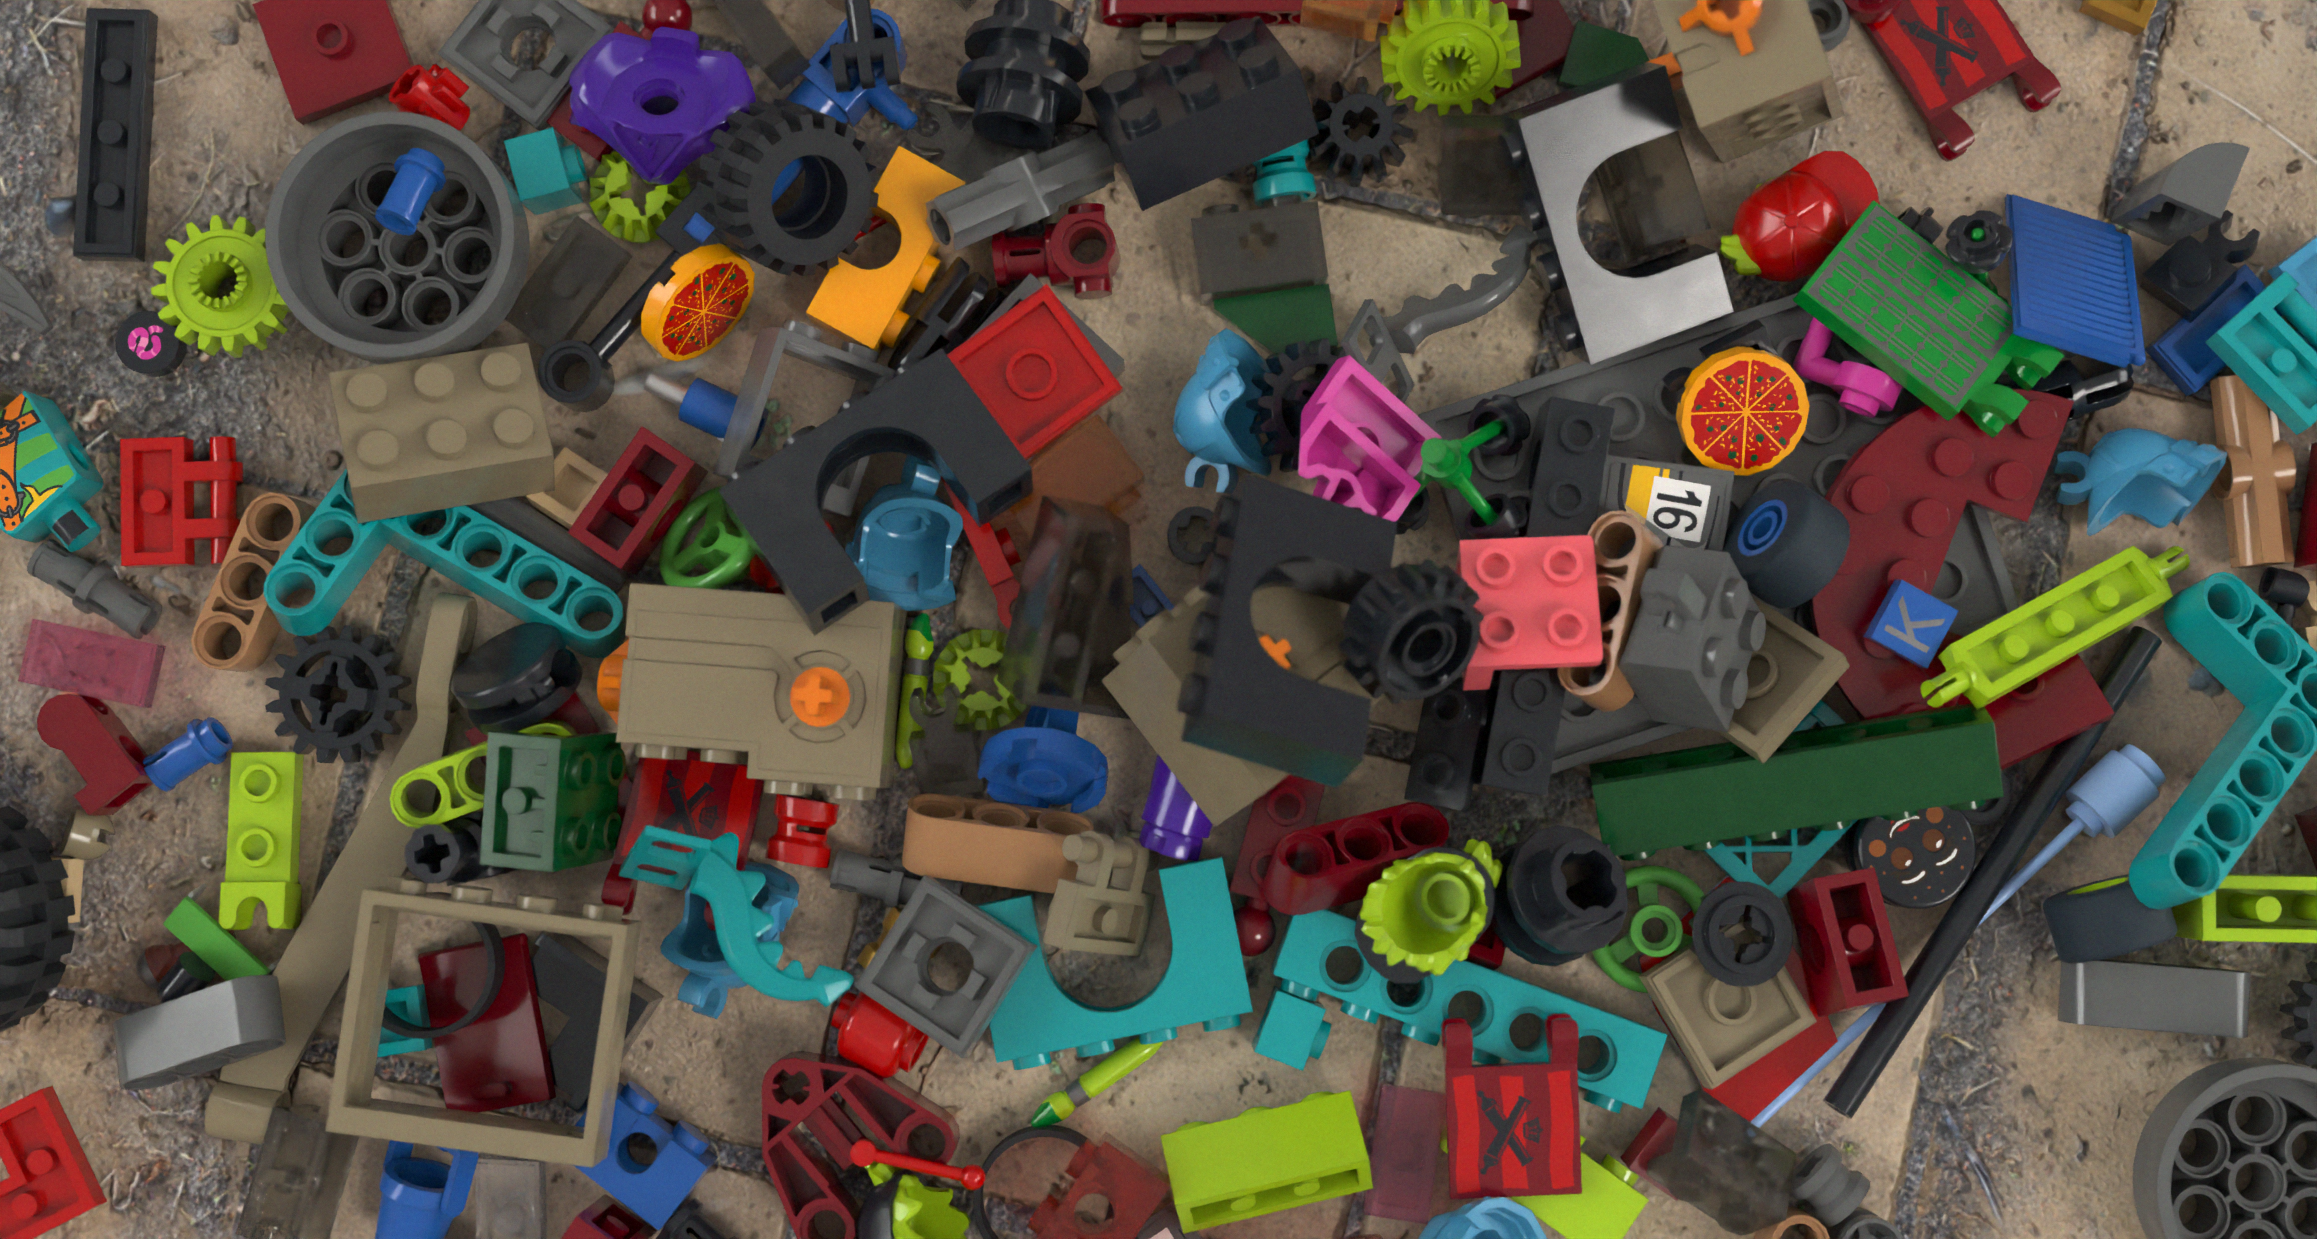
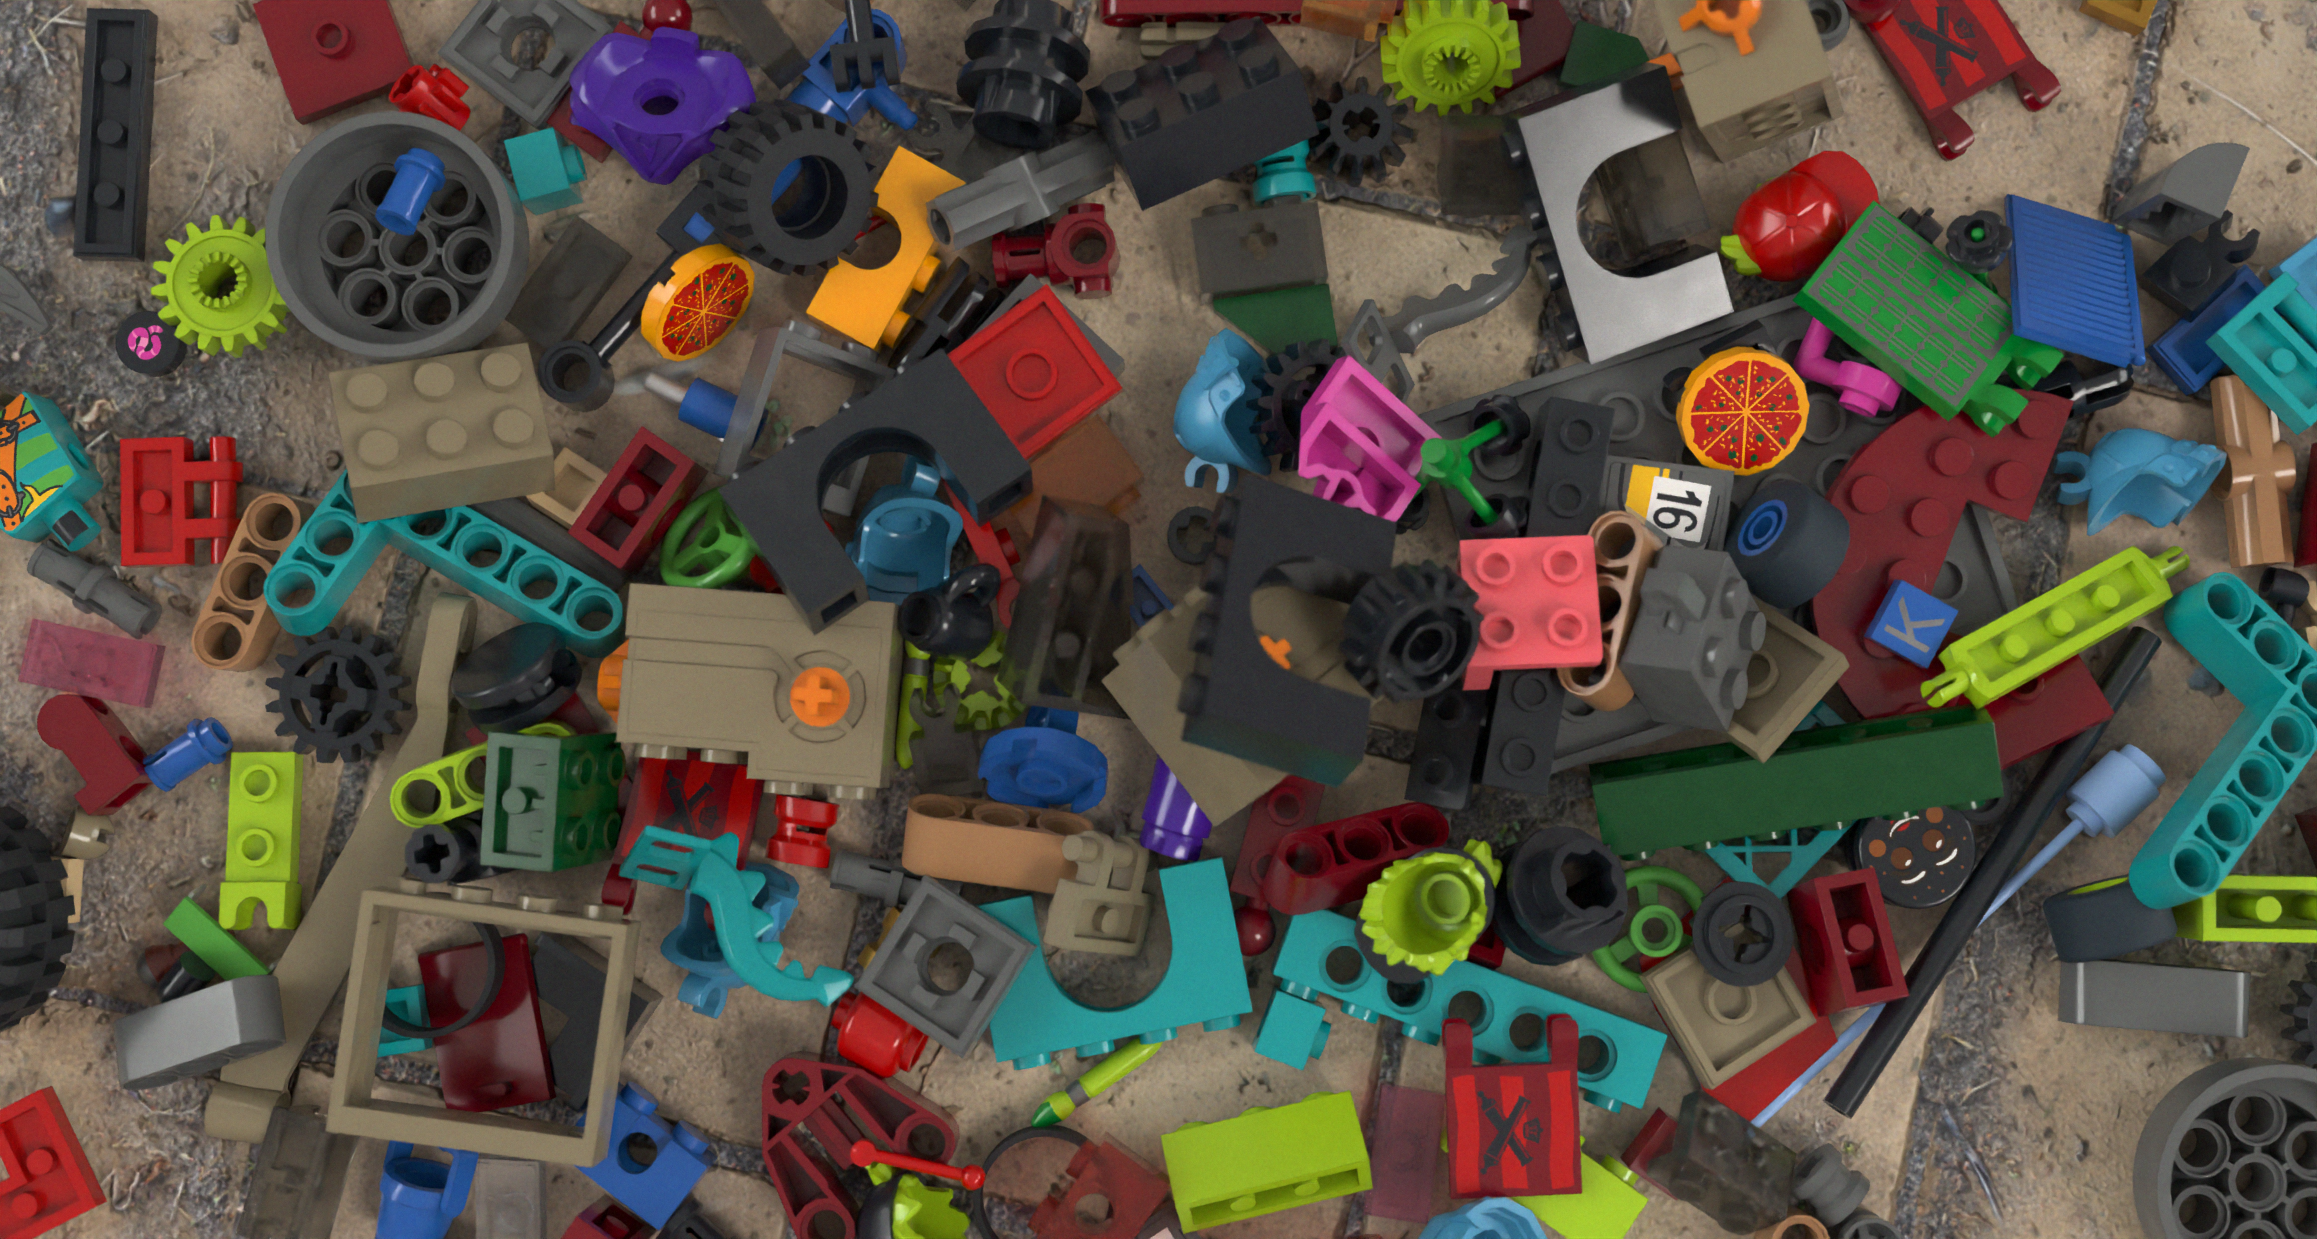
(623, 216): lime gear -> none
(950, 618): none -> black piece

